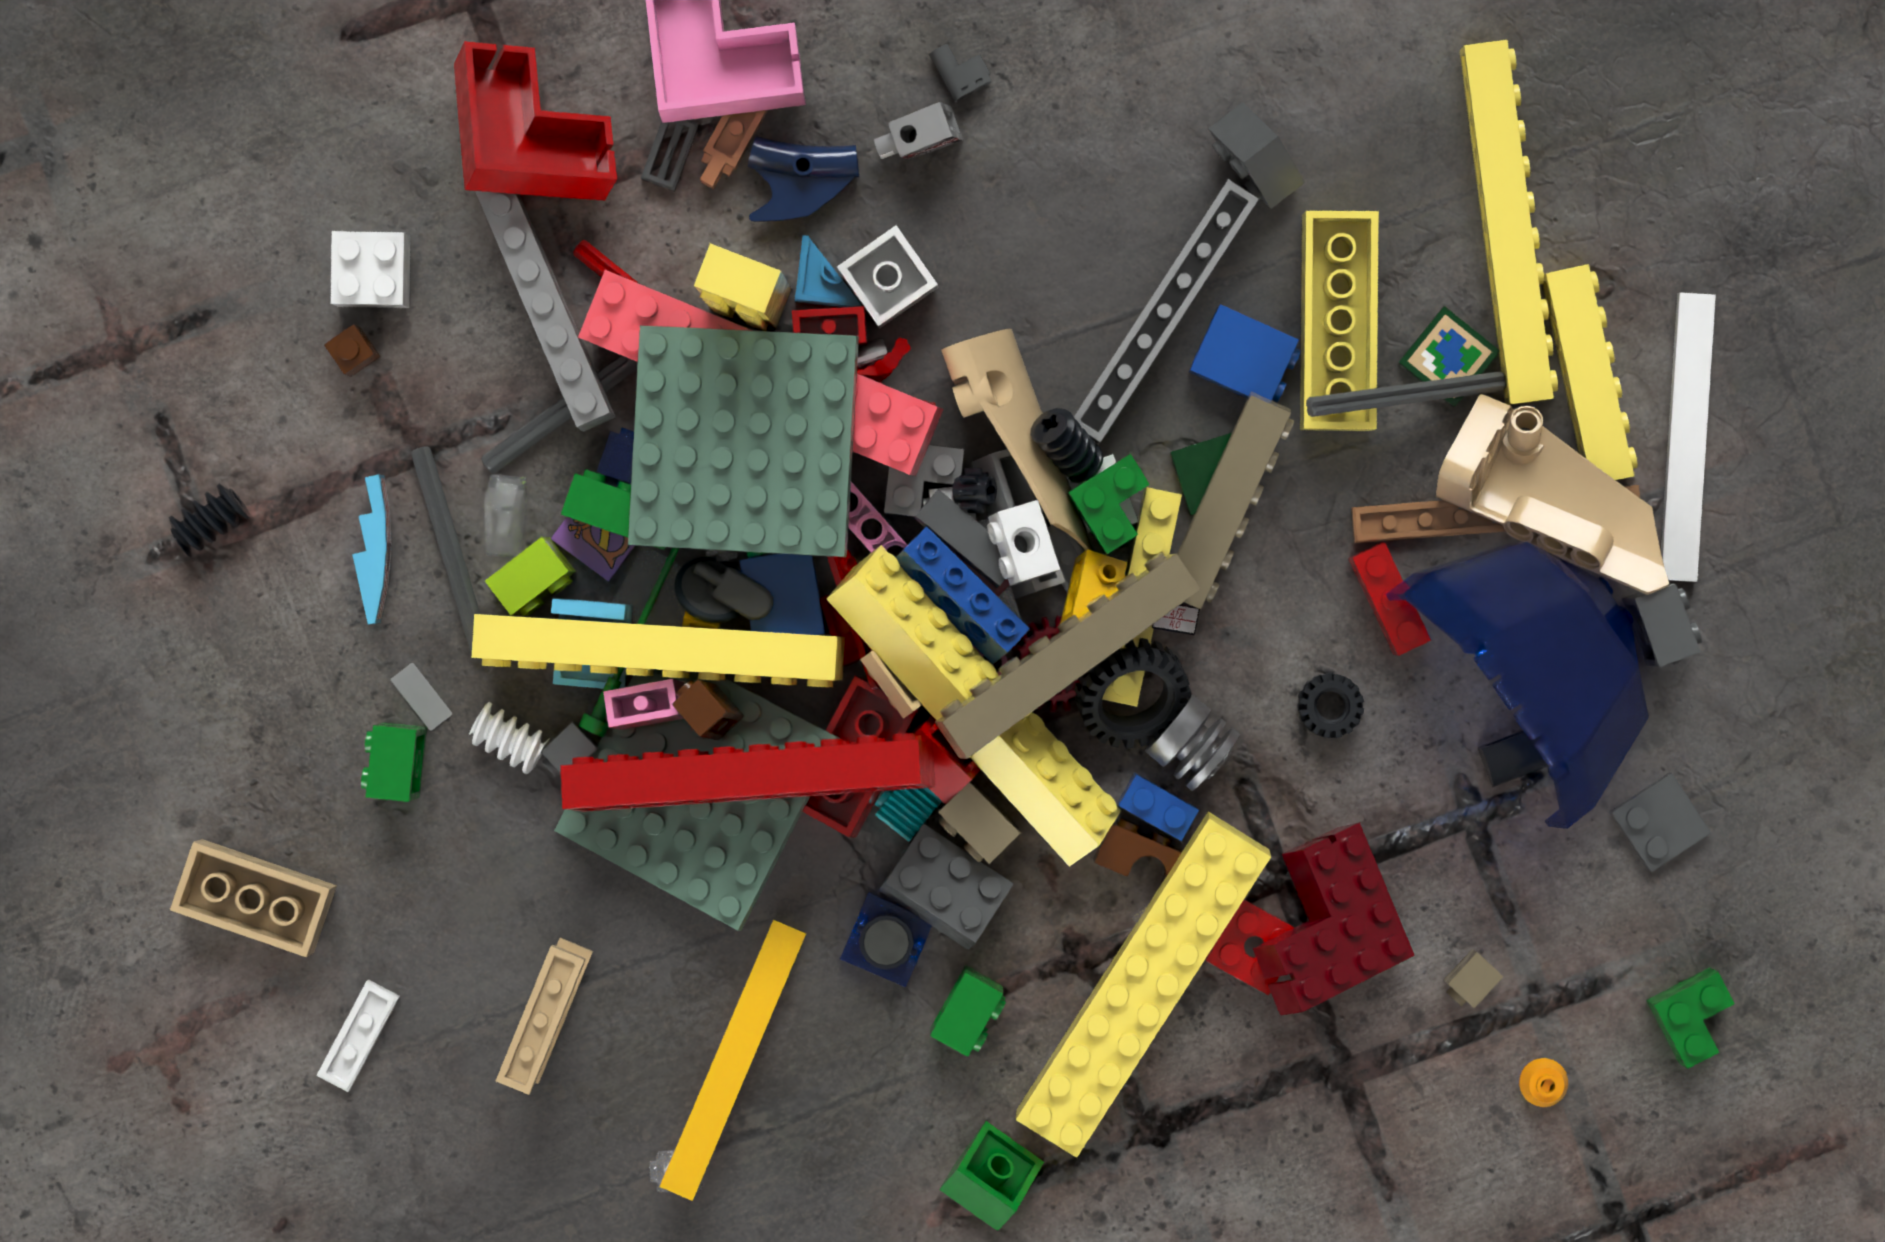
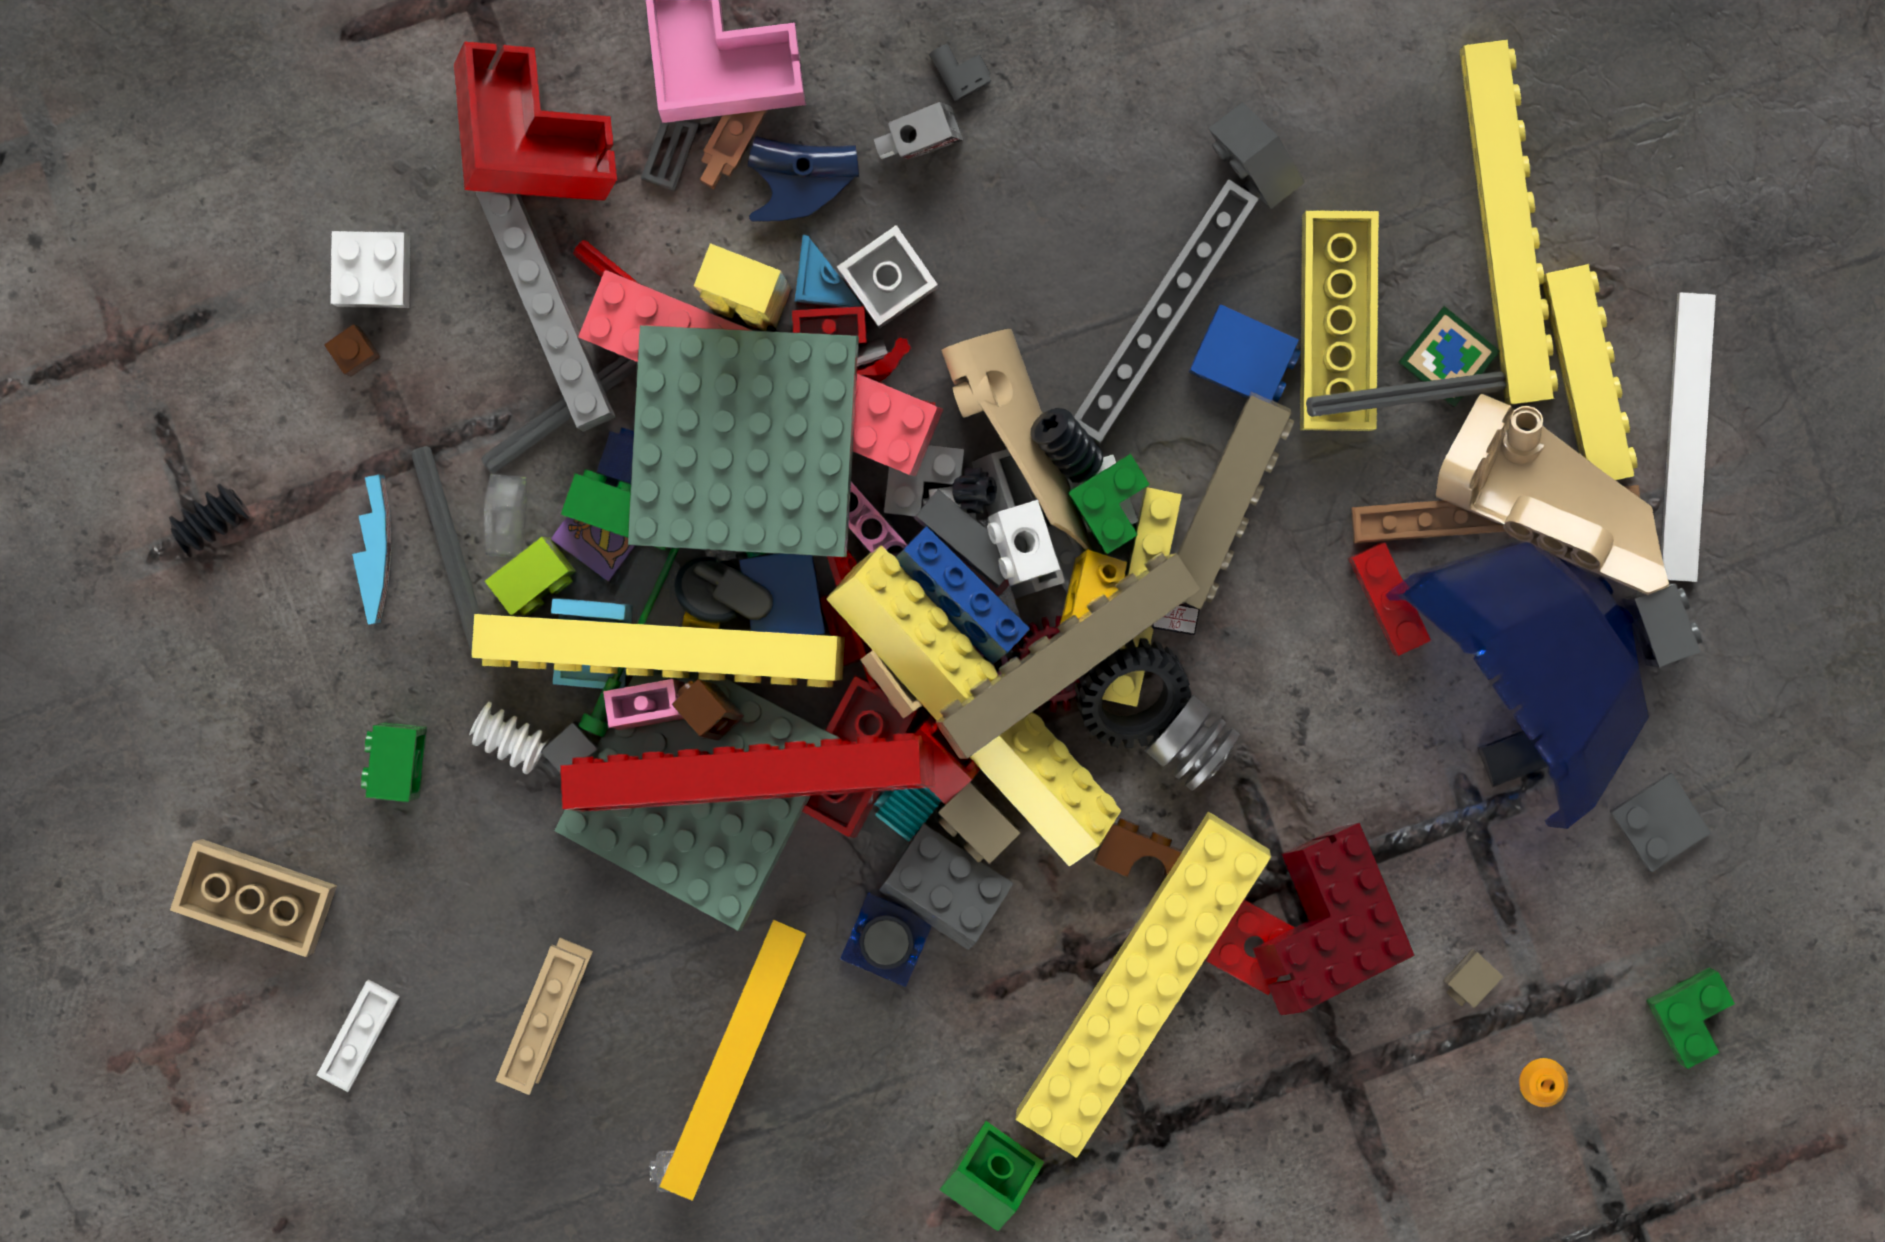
(421, 696): light grey sticker -> none
(967, 1011): green brick -> none
(1157, 806): blue brick -> none
(1196, 466): dark green tile -> none
(1352, 705): black tyre -> none

